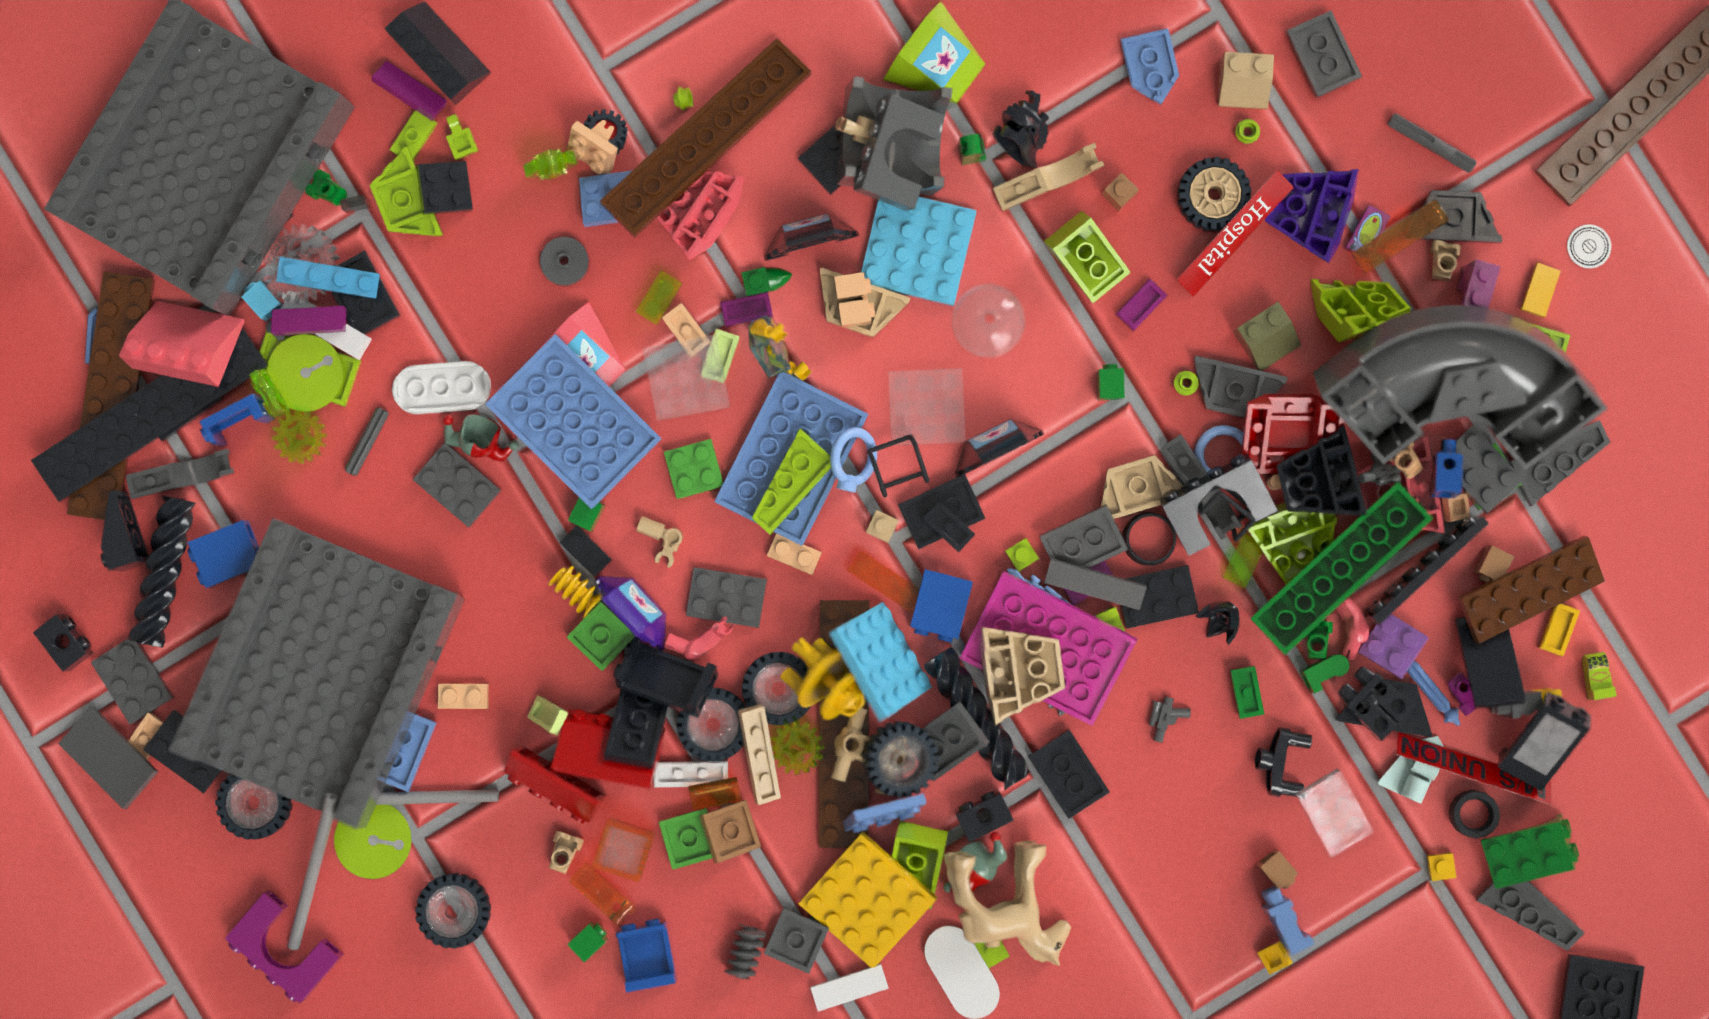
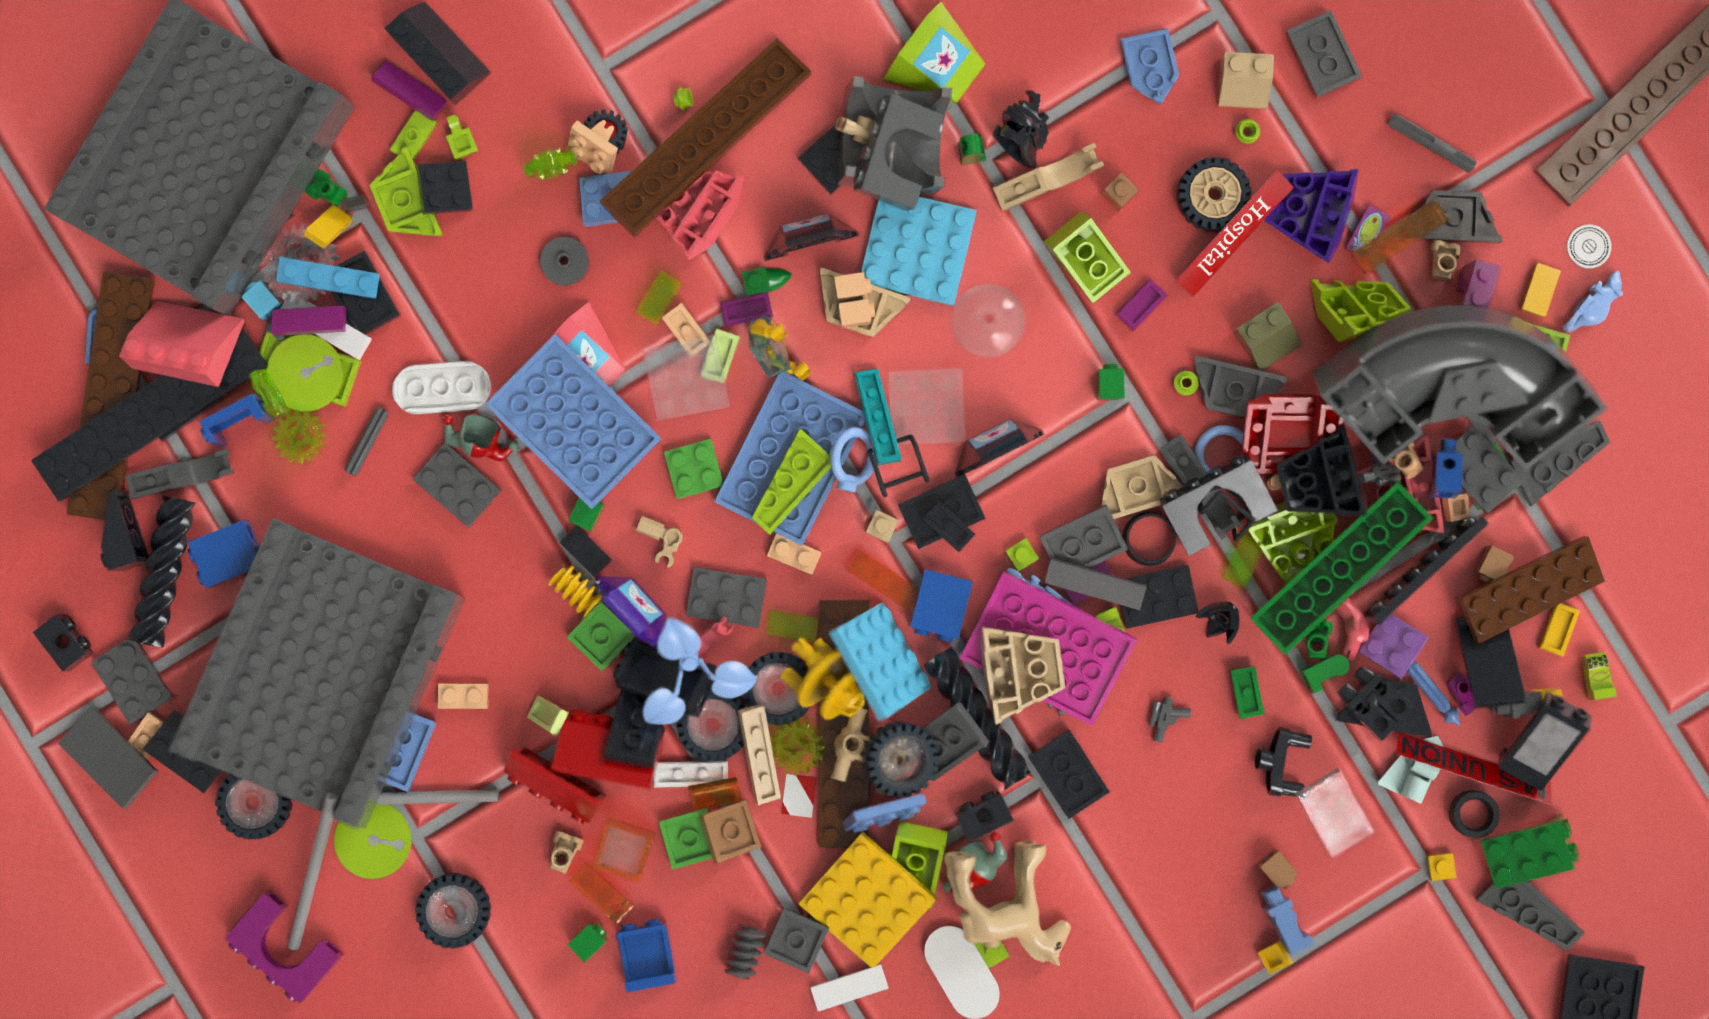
(328, 226): none -> yellow tile
(683, 643): none -> light blue plant
(792, 625): none -> clear neon green plate
(799, 795): none -> white sticker
(877, 416): none -> teal tile
(1595, 307): none -> light blue animal

